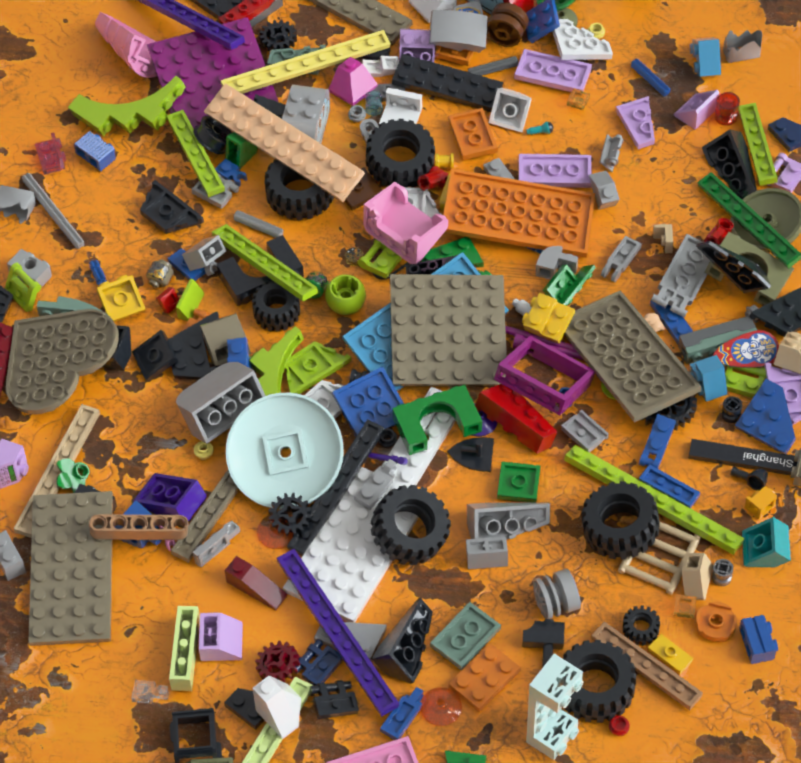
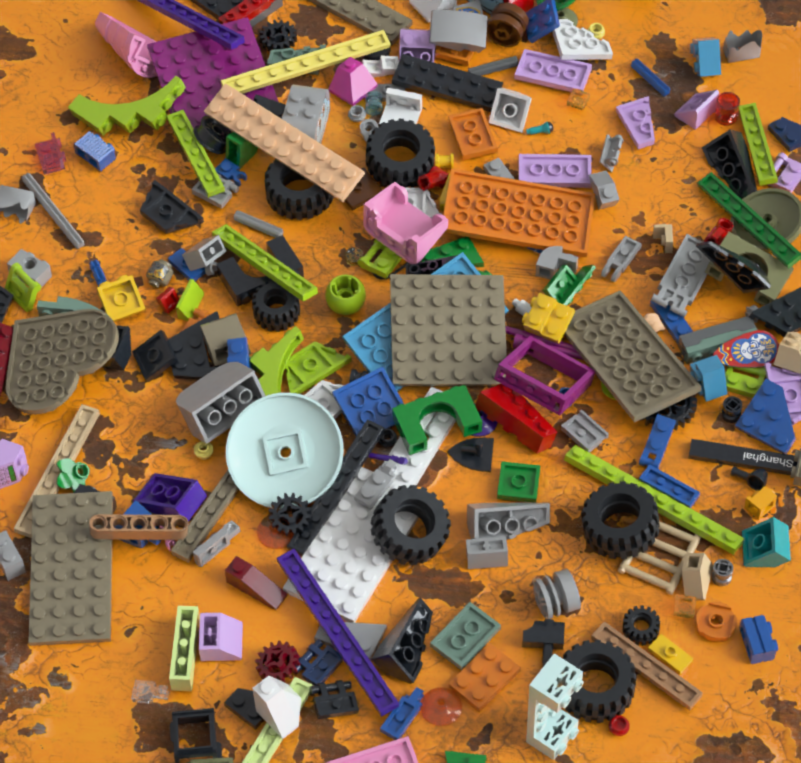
(320, 281): head -> none

